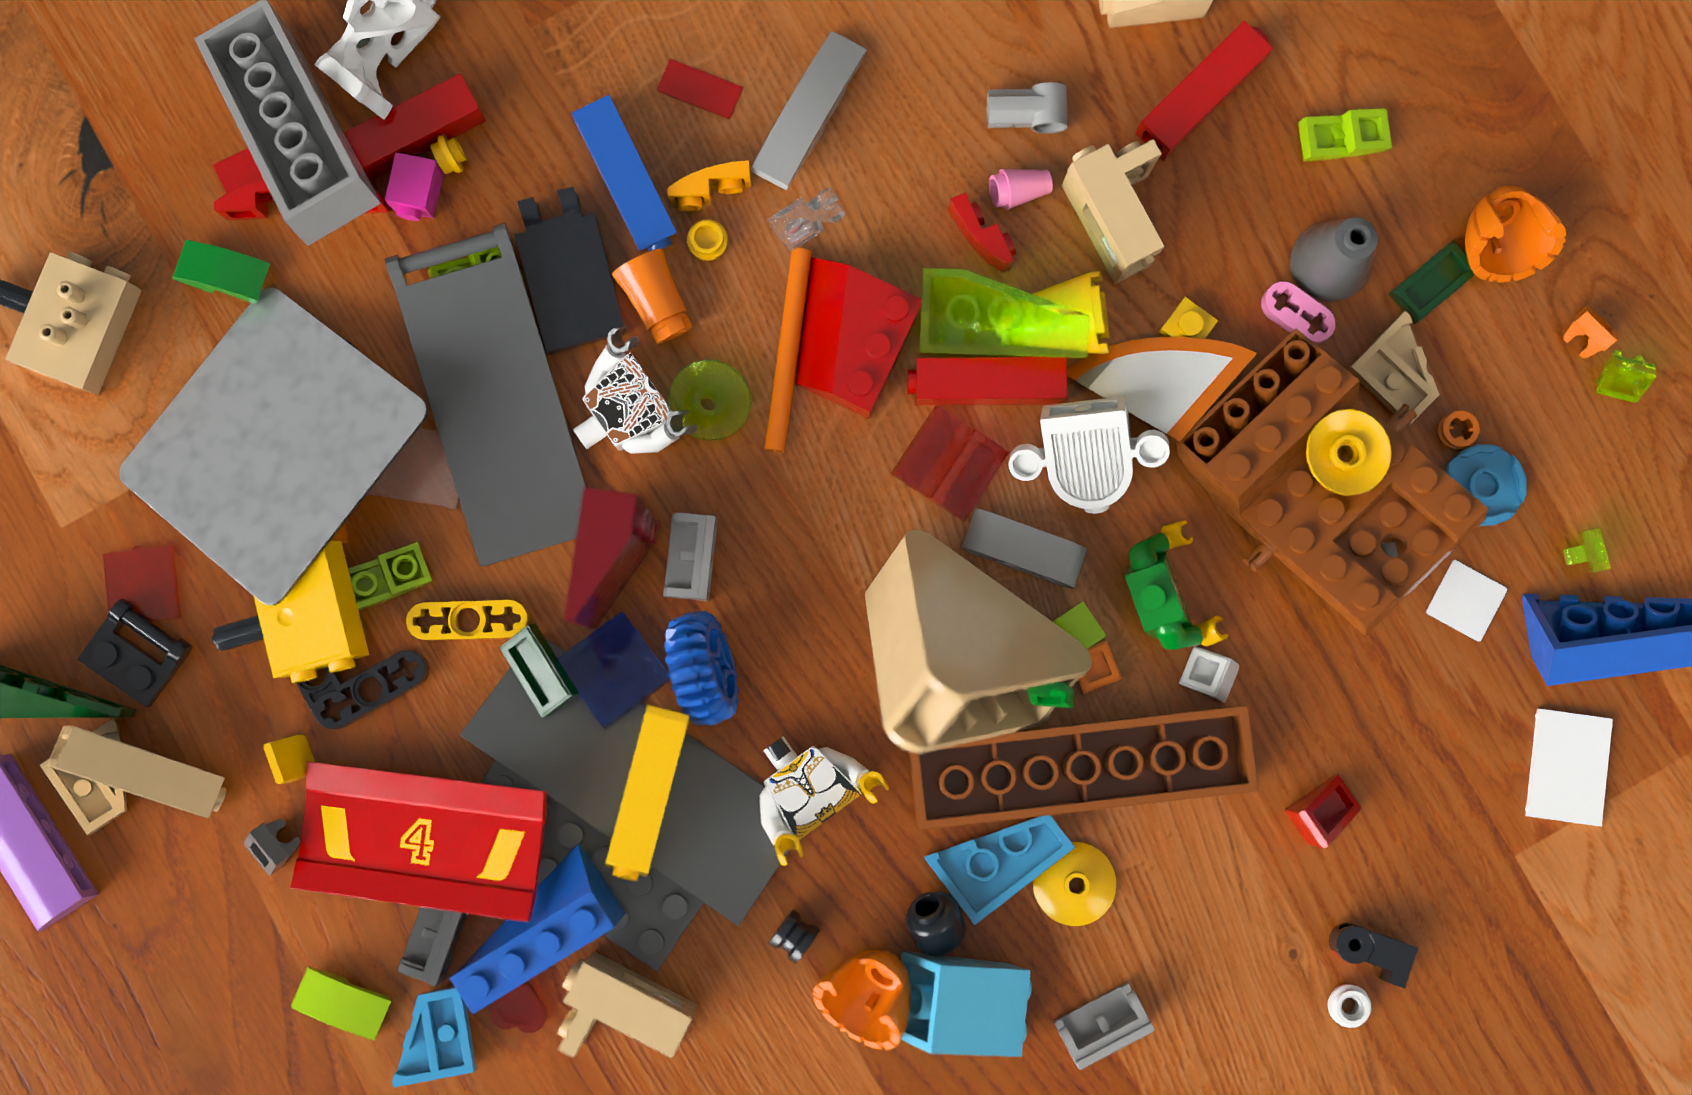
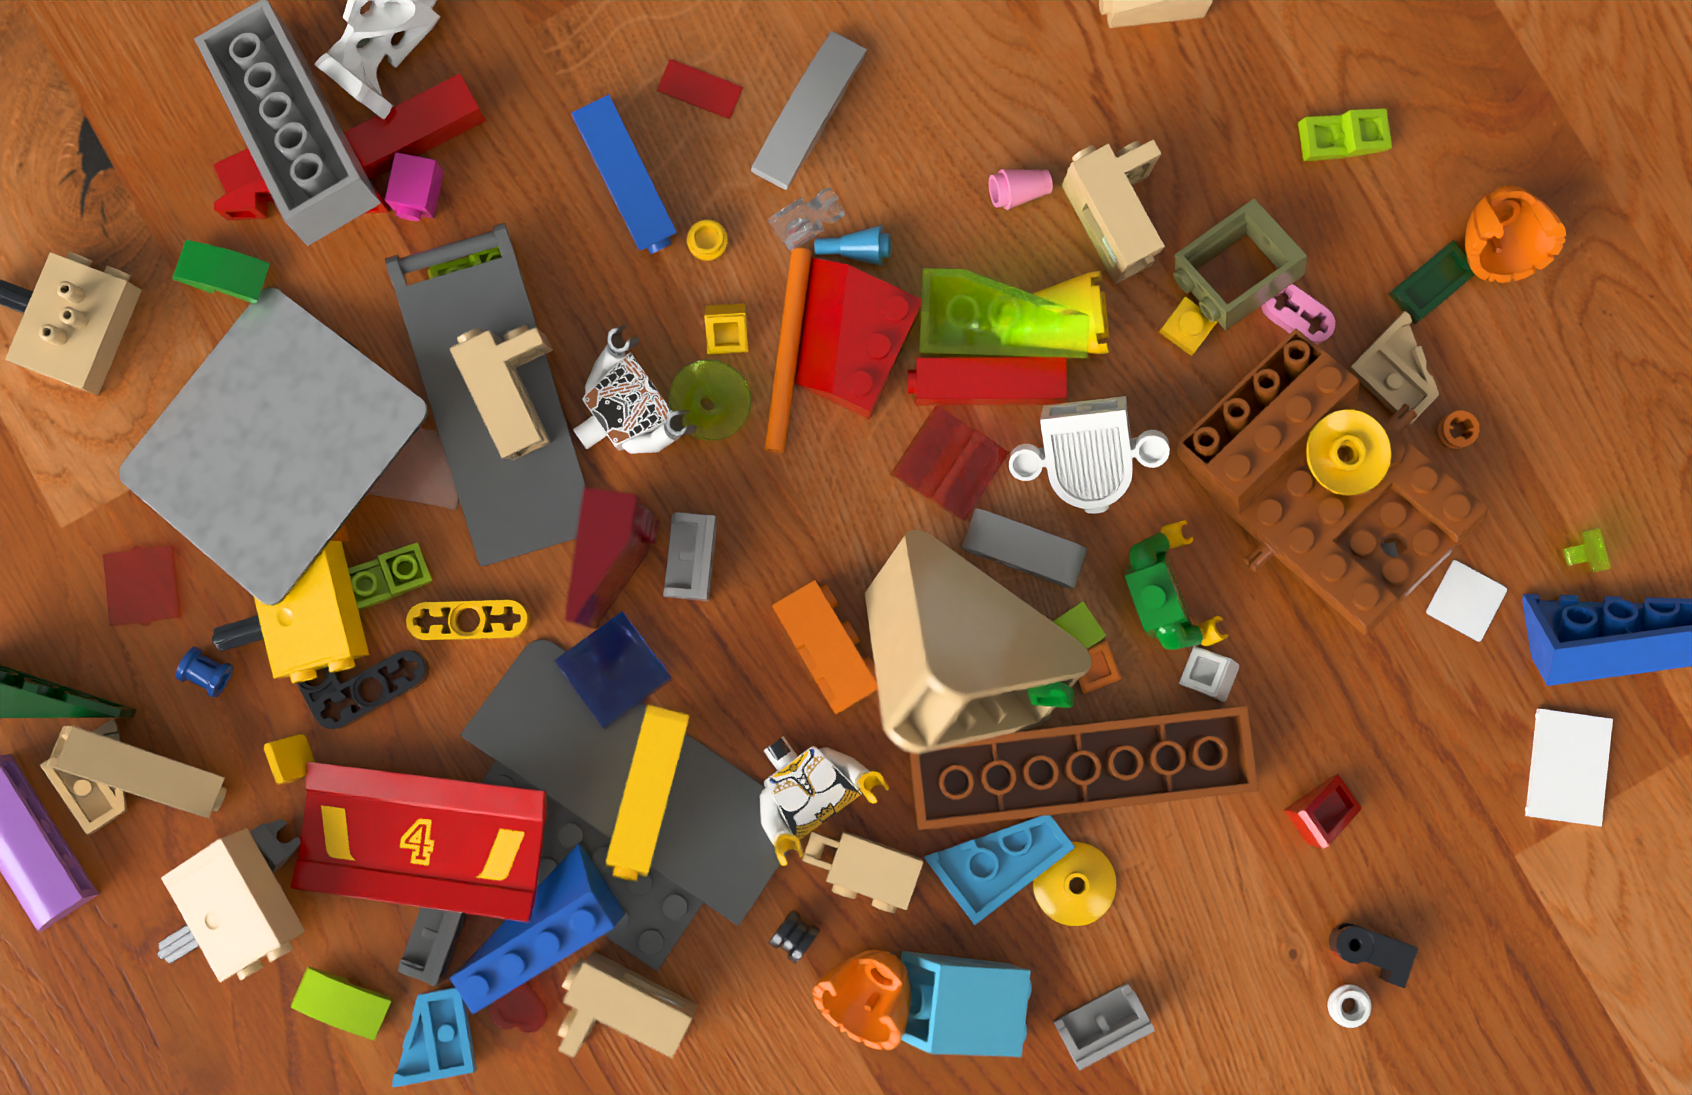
(126, 663): black plate -> none
(204, 672): none -> blue bush
(230, 909): none -> piece
(448, 154): yellow plate -> none
(497, 388): none -> tan brick
(539, 670): tile -> none
(568, 275): black tile -> none
(654, 295): orange plant -> none
(696, 187): light orange slope -> none
(701, 668): blue gear -> none
(726, 328): none -> yellow slope
(827, 645): none -> orange wedge
(865, 245): none -> dark azure cone
(867, 869): none -> tan brick
(935, 923): black head -> none
(987, 242): red slope -> none
(1040, 107): light grey piece -> none
(1164, 378): sticker -> none
(1205, 89): red brick -> none
(1269, 238): none -> olive window
(1334, 258): dark grey cone -> none
(1492, 478): dark azure tile -> none
(1599, 332): orange tile -> none
(1625, 377): clear neon green tile -> none

